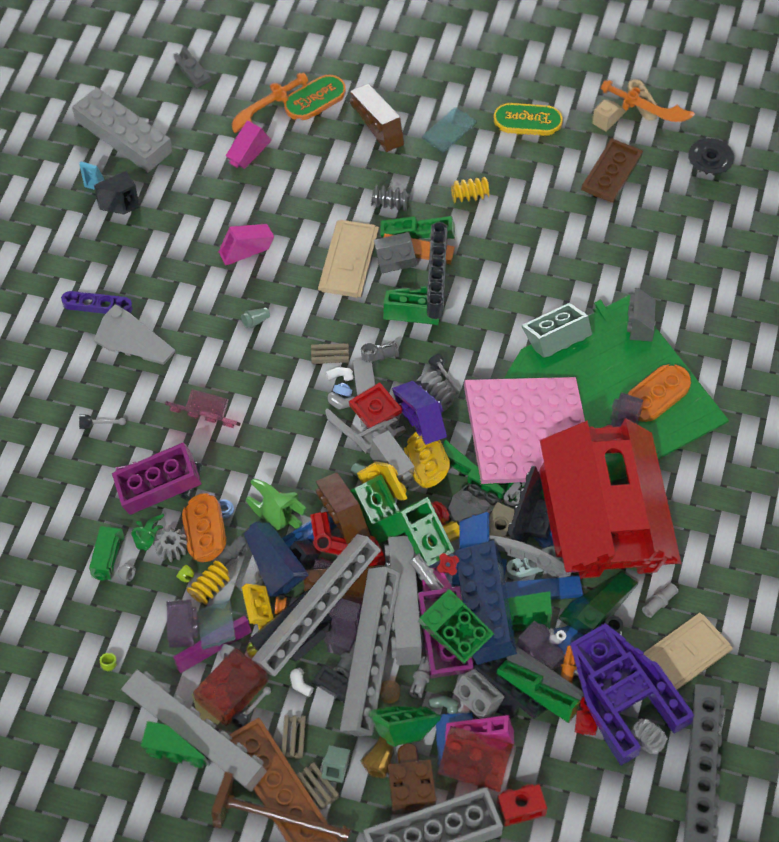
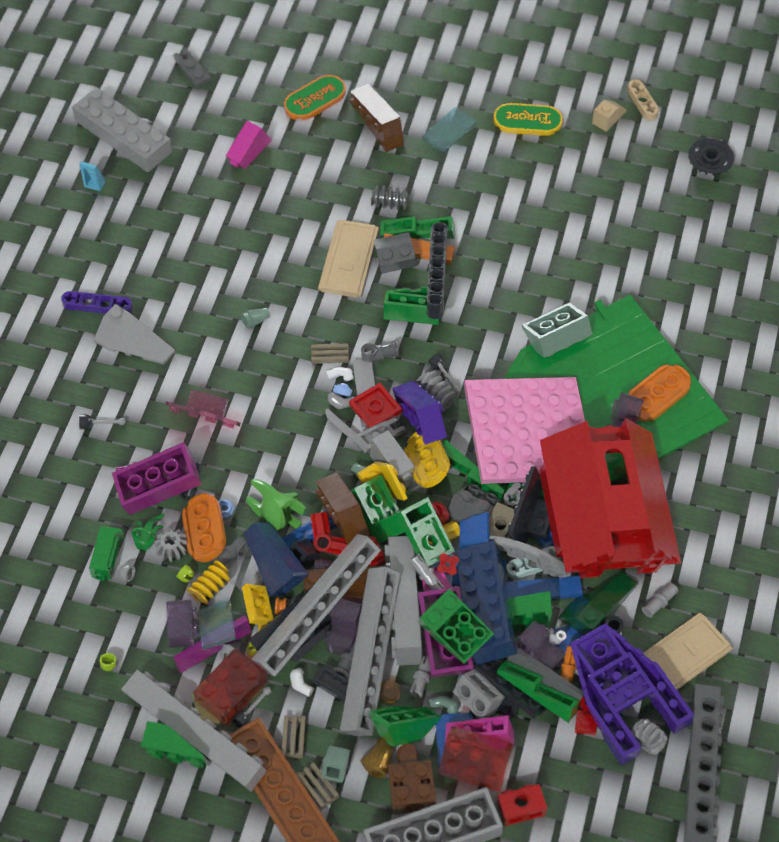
(117, 194): black slope -> none
(225, 800): reddish brown tile -> none
(245, 242): dark pink slope -> none
(279, 94): orange sword -> none
(470, 189): yellow piece -> none
(612, 170): reddish brown plate -> none
(631, 99): orange sword -> none
(641, 316): dark grey slope -> none

